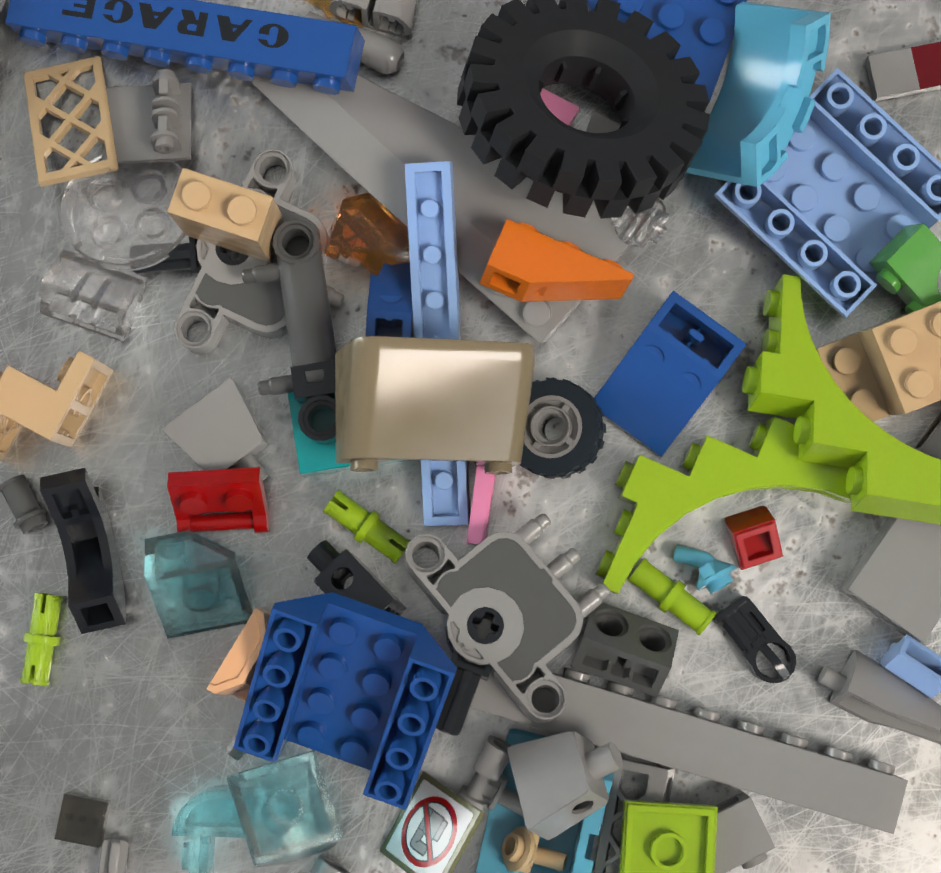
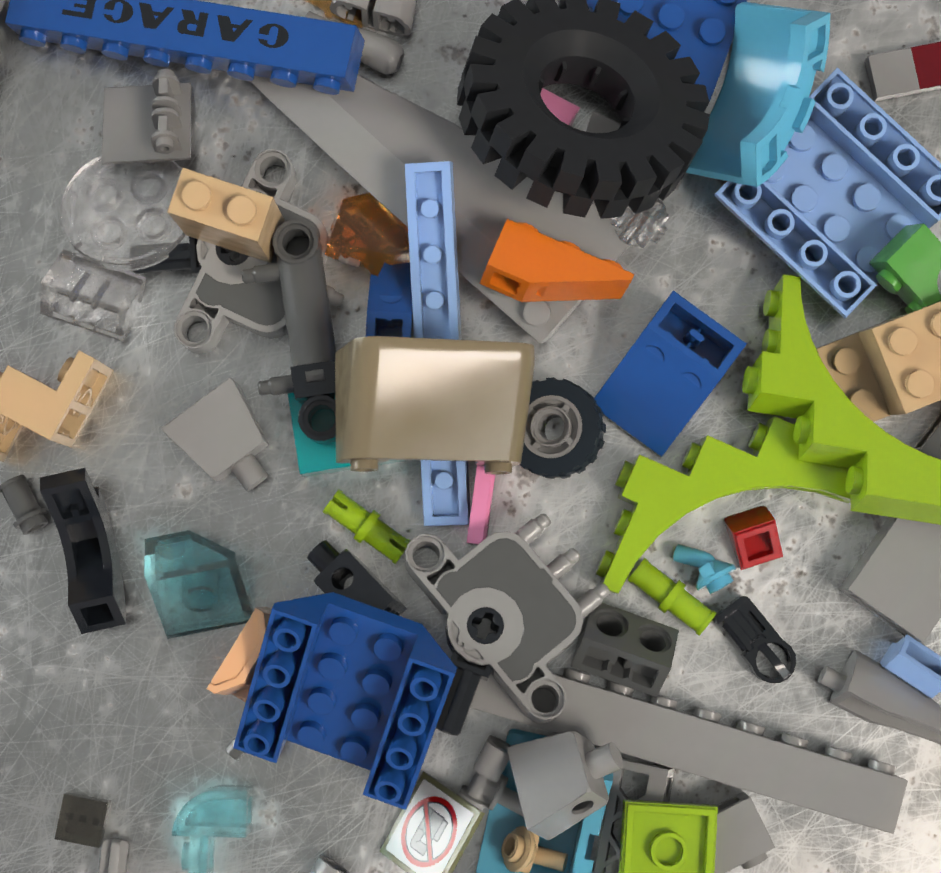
(41, 639): lime pin -> none
(65, 75): tan window -> none
(219, 492): red plate -> none
(285, 810): clear light blue slope -> none

